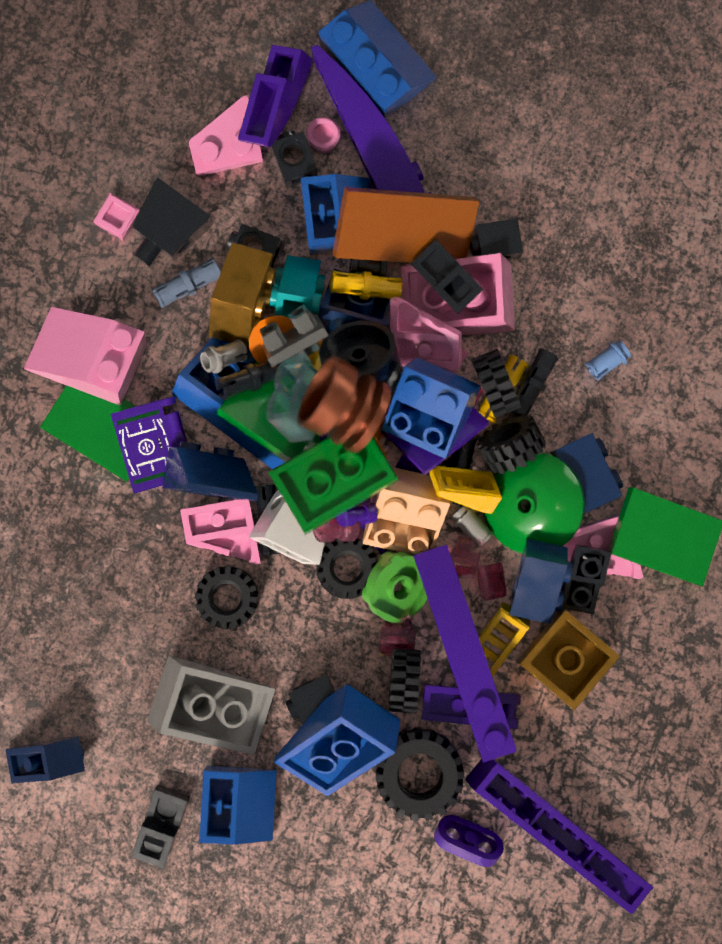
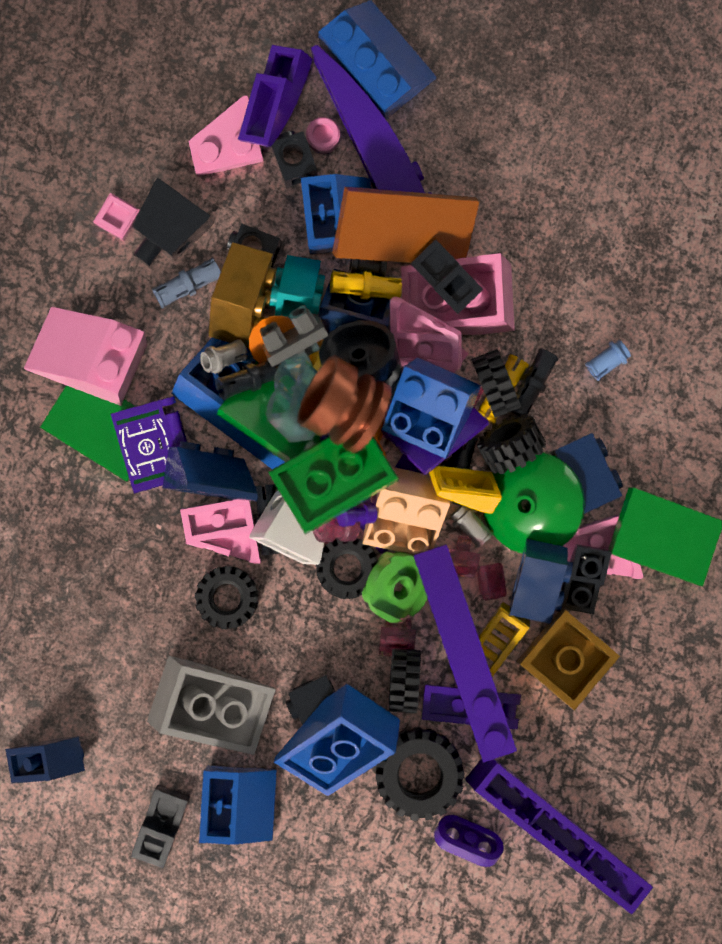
(497, 238): black brick -> none

